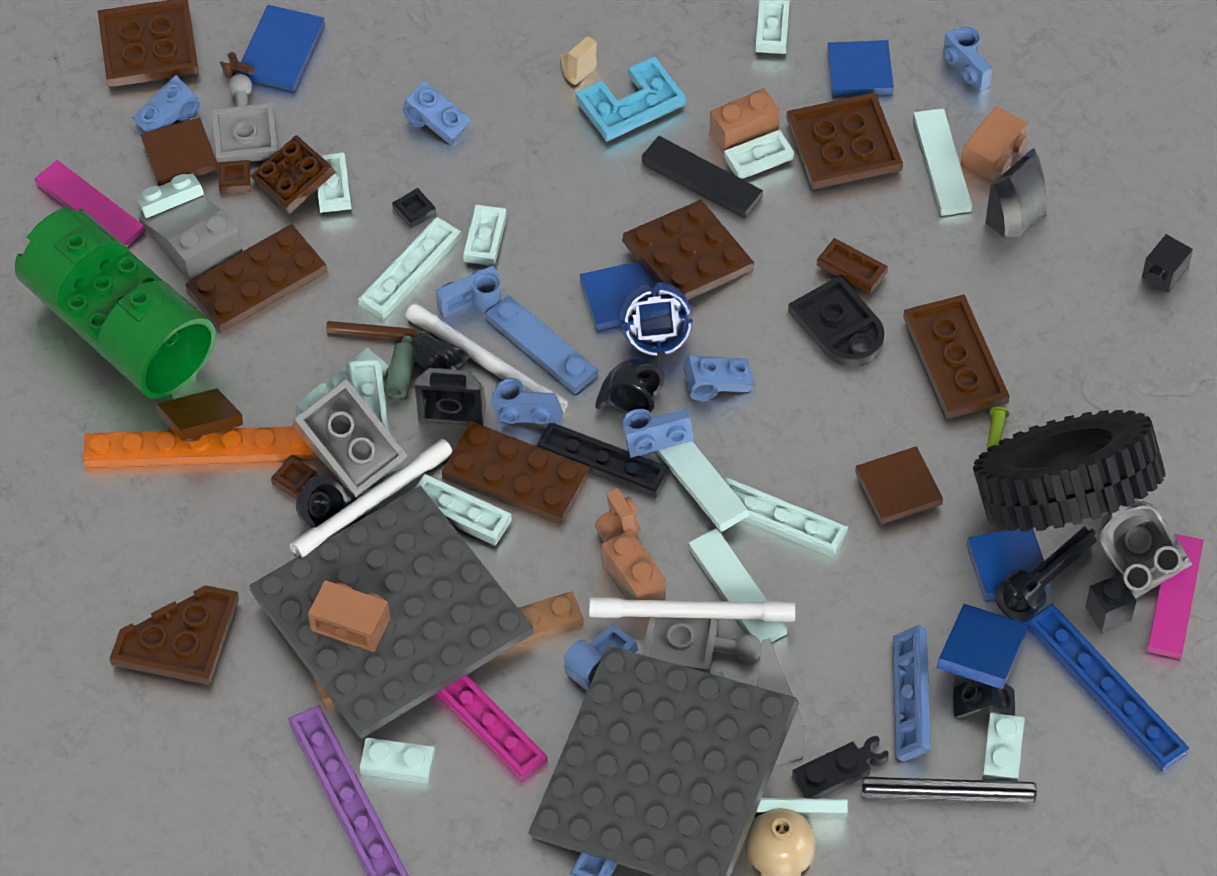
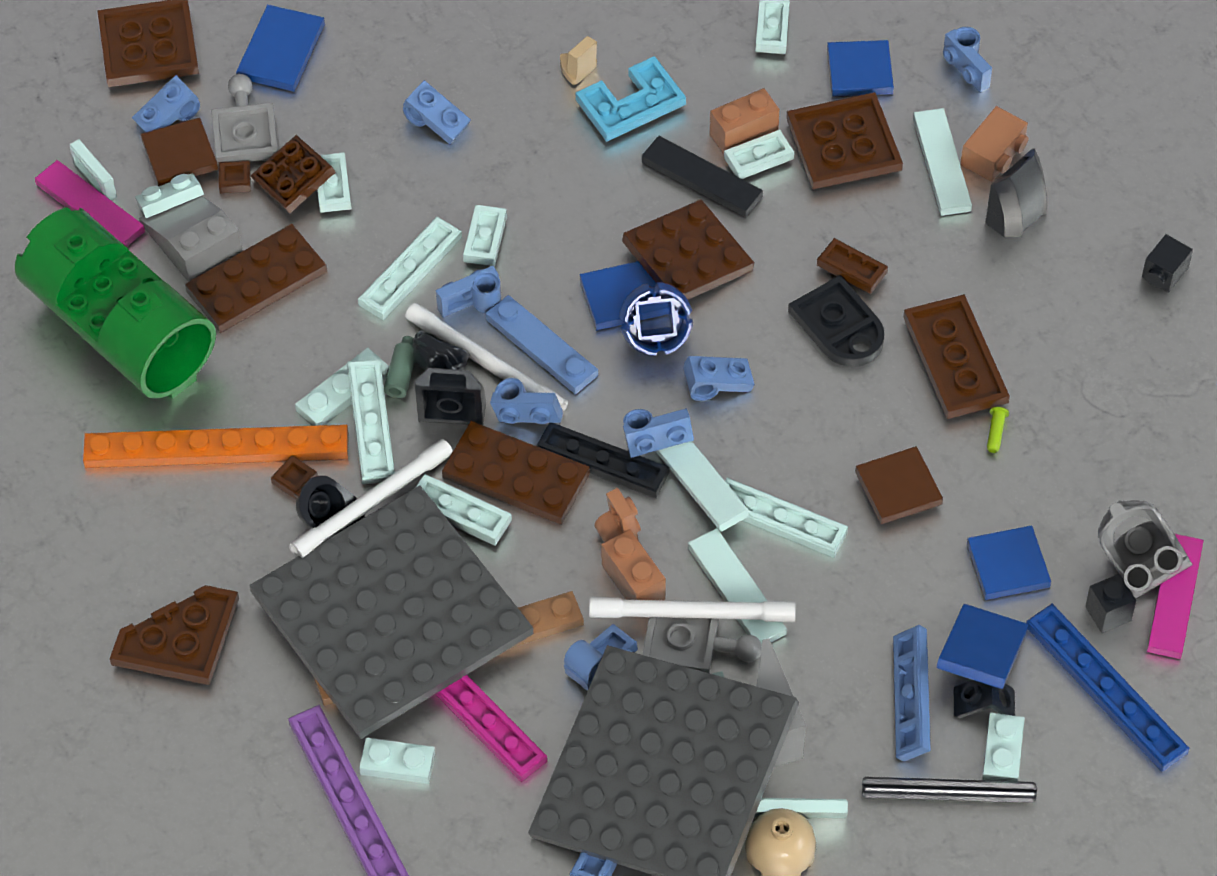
(92, 169): none -> light aqua tile
(200, 415): reddish brown tile -> none
(234, 65): reddish brown hand -> none
(349, 438): light grey slope -> none
(349, 615): nougat brick -> none
(368, 330): reddish brown bar -> none
(414, 208): black tile -> none
(631, 386): black piece -> none
(838, 768): black plate -> none
(1029, 587): black piece -> none
(1069, 470): black tyre -> none

